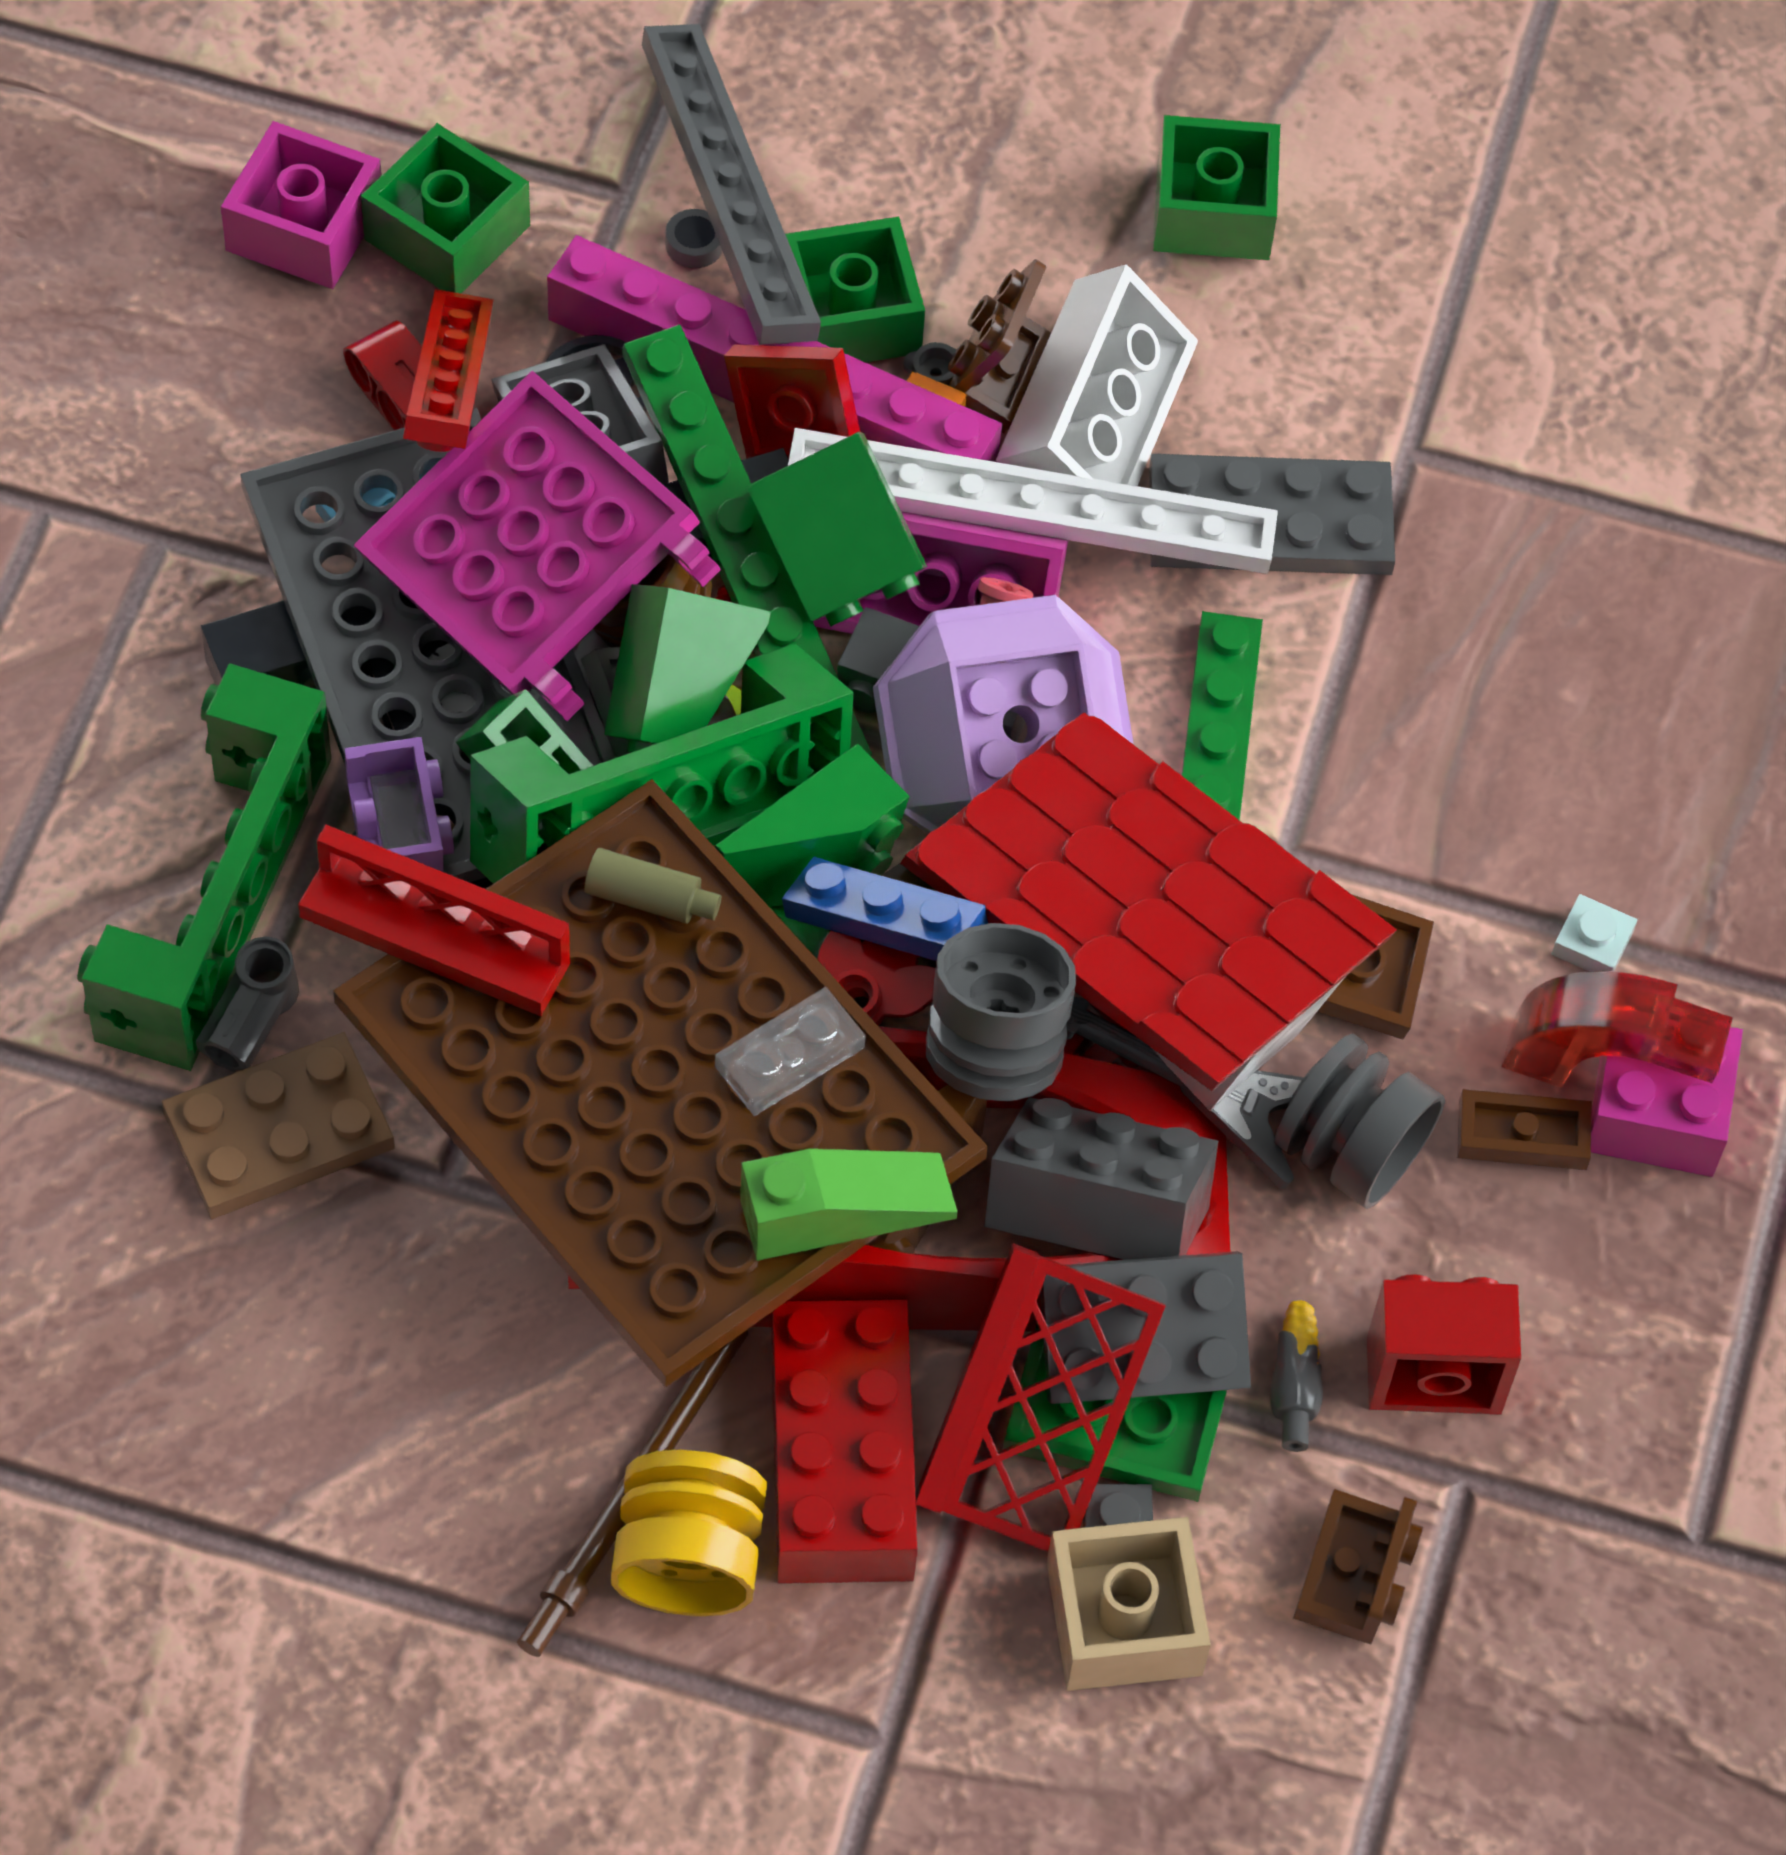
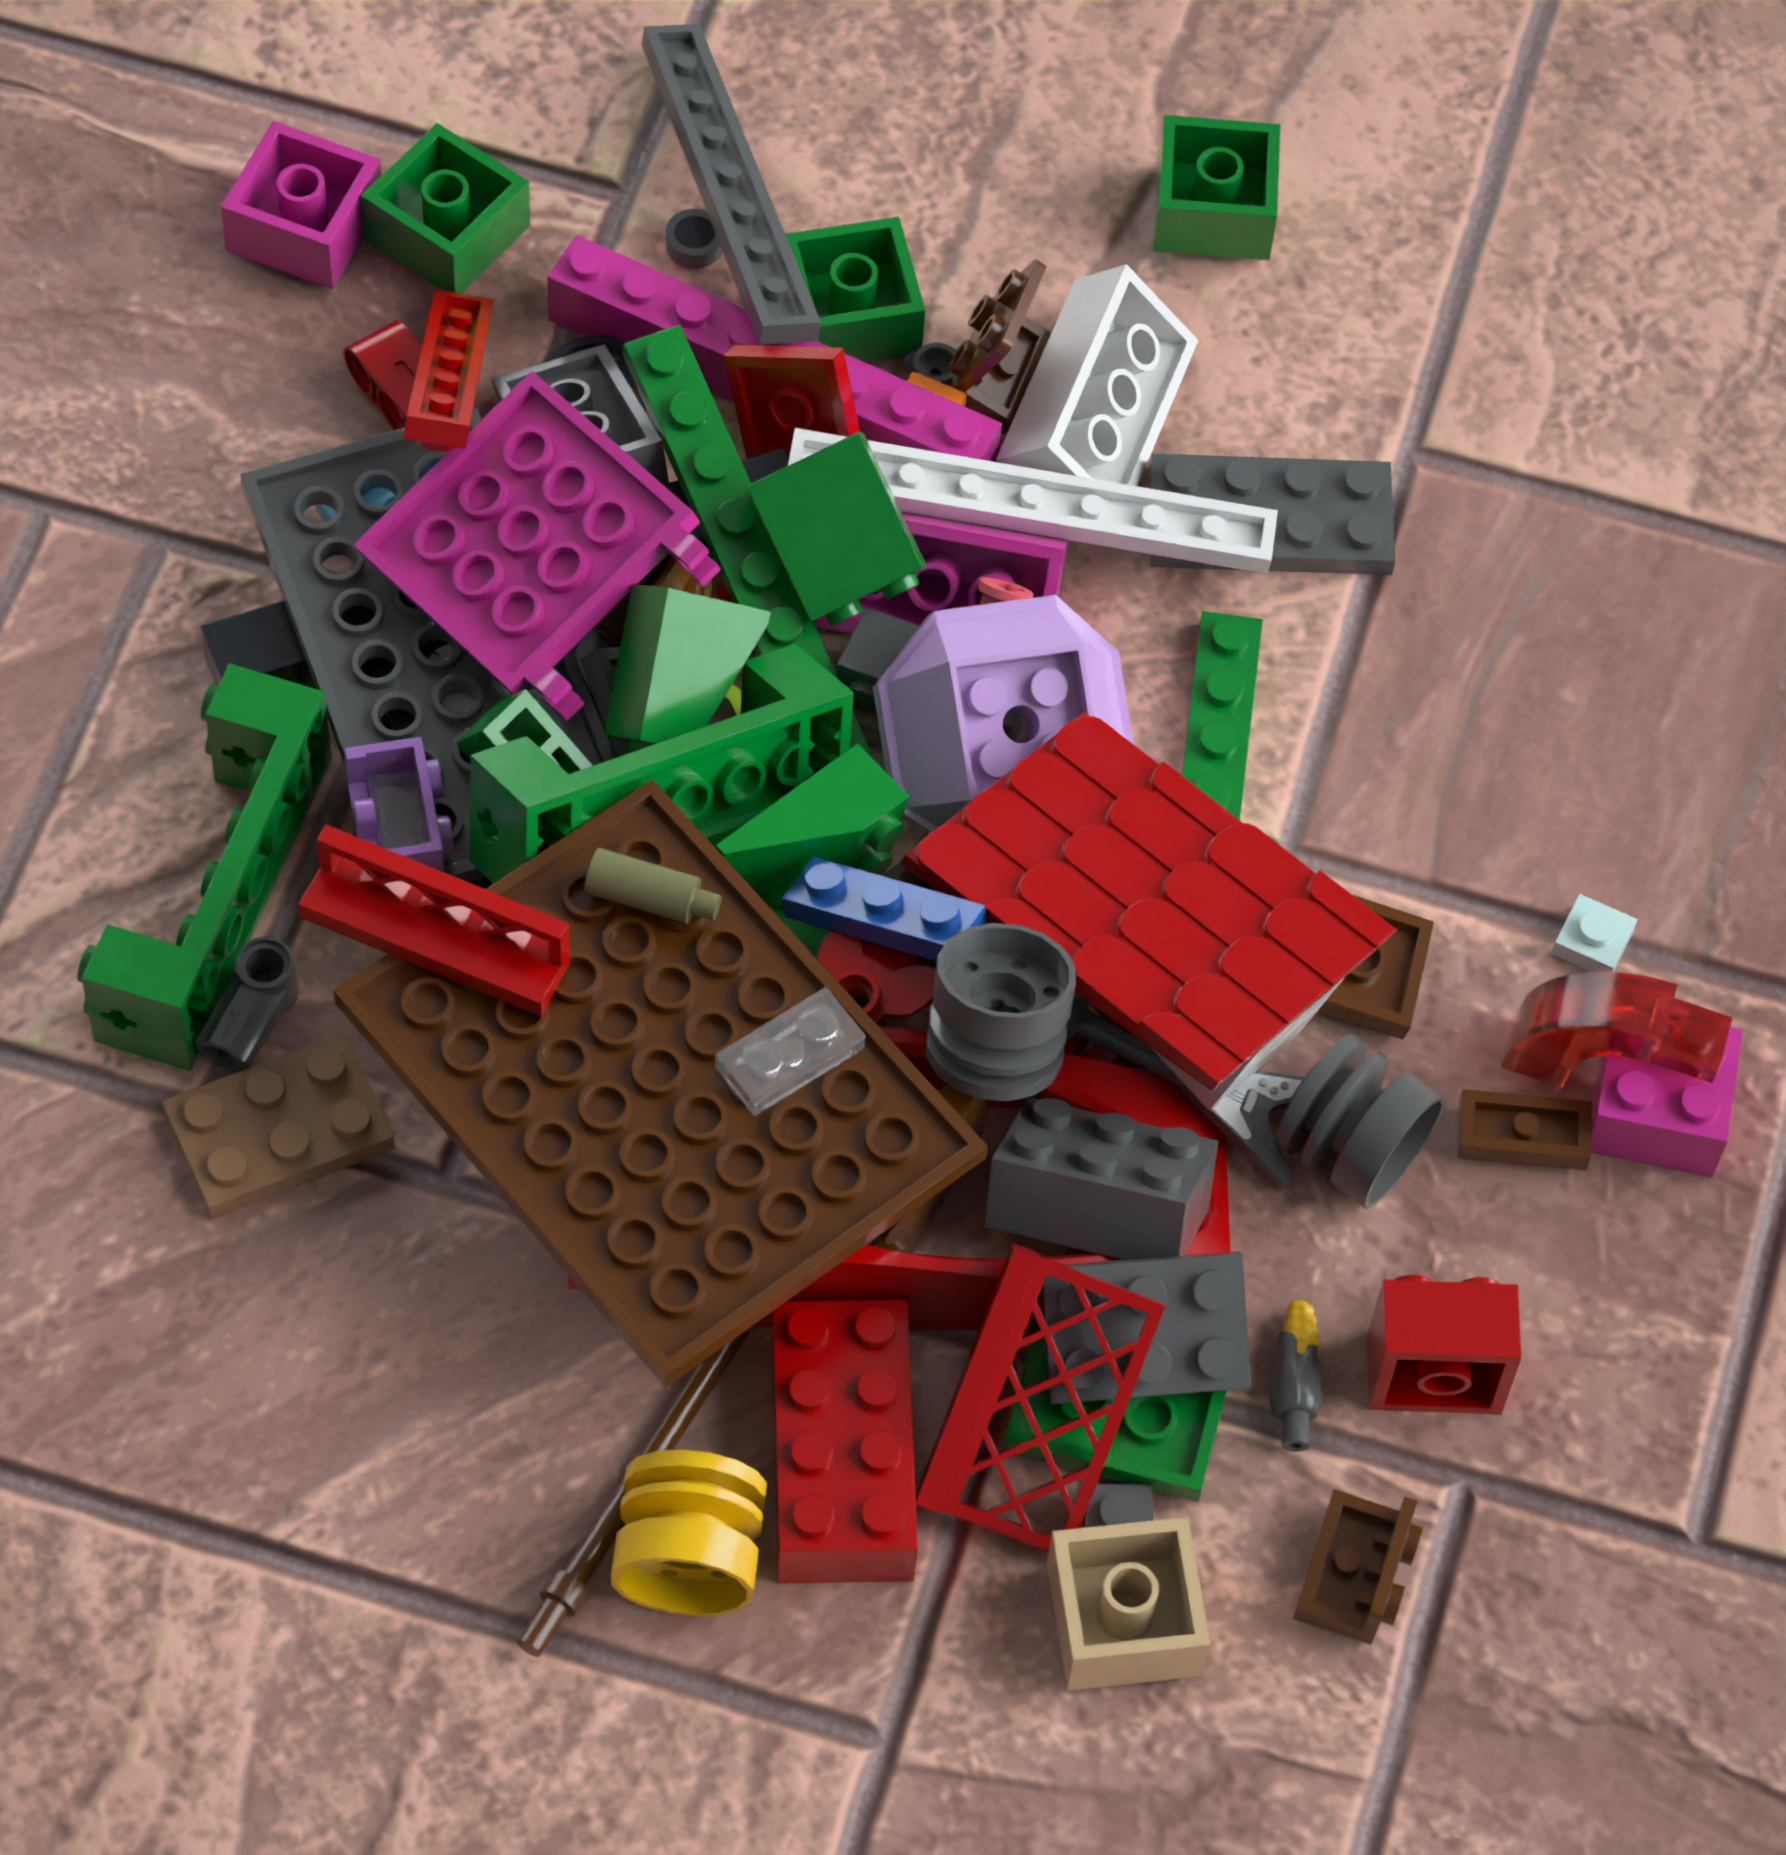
(840, 1197): bright green slope -> none

